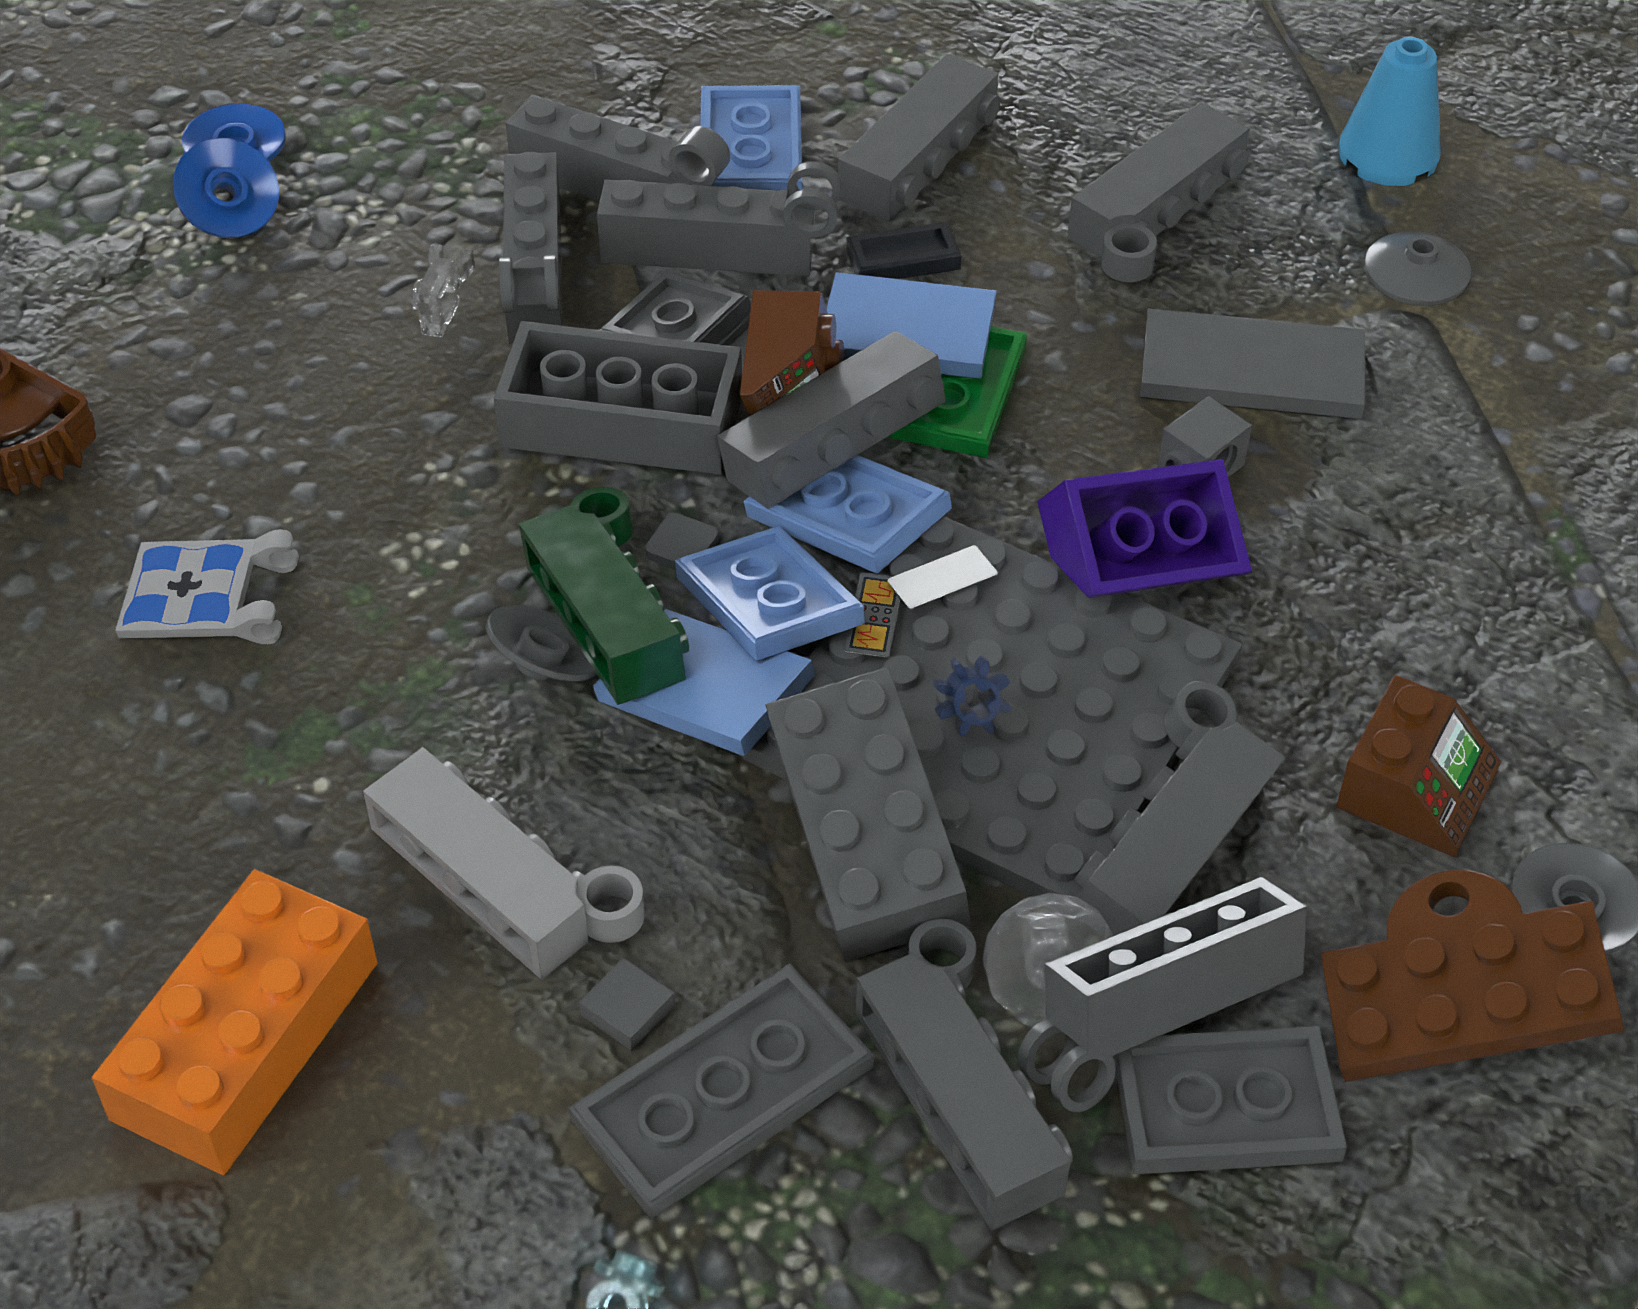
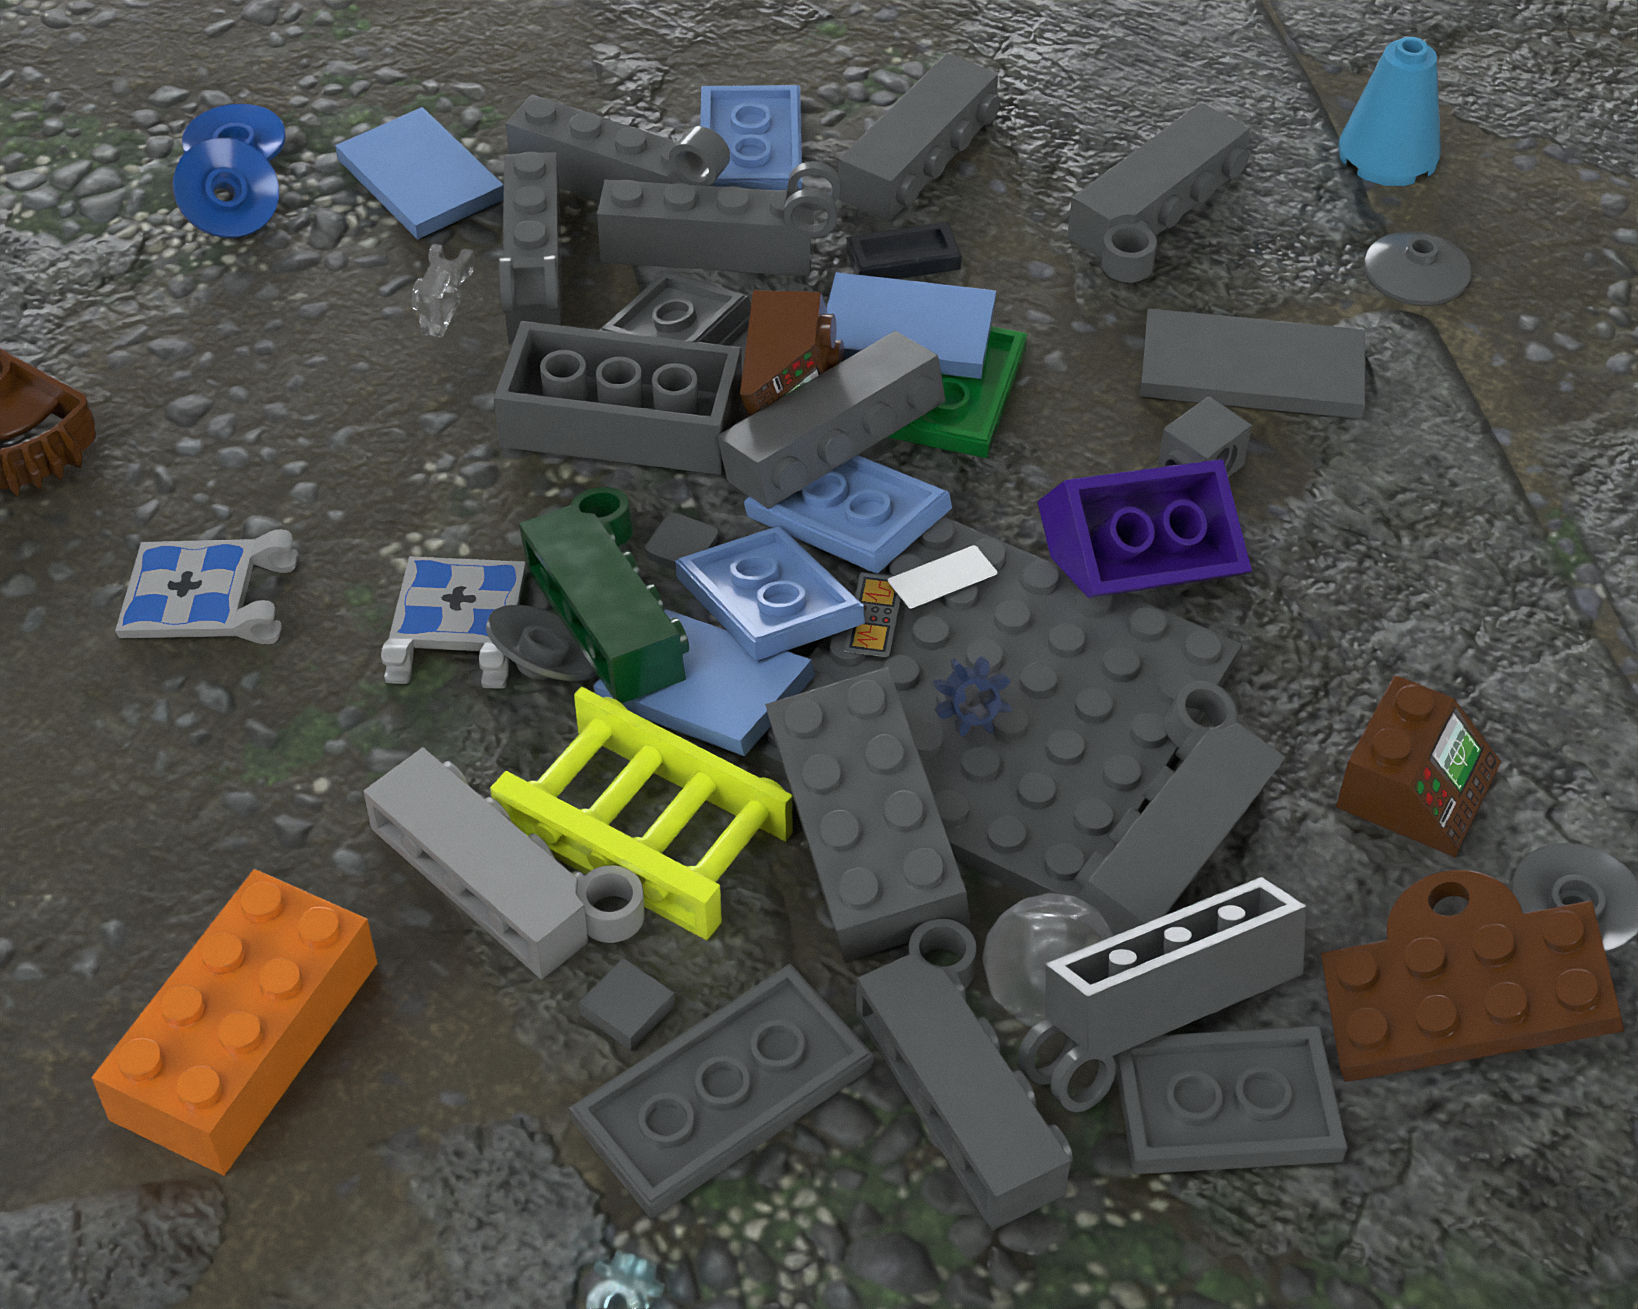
(420, 172): none -> medium blue tile
(447, 608): none -> light grey flag
(588, 842): none -> neon yellow fence

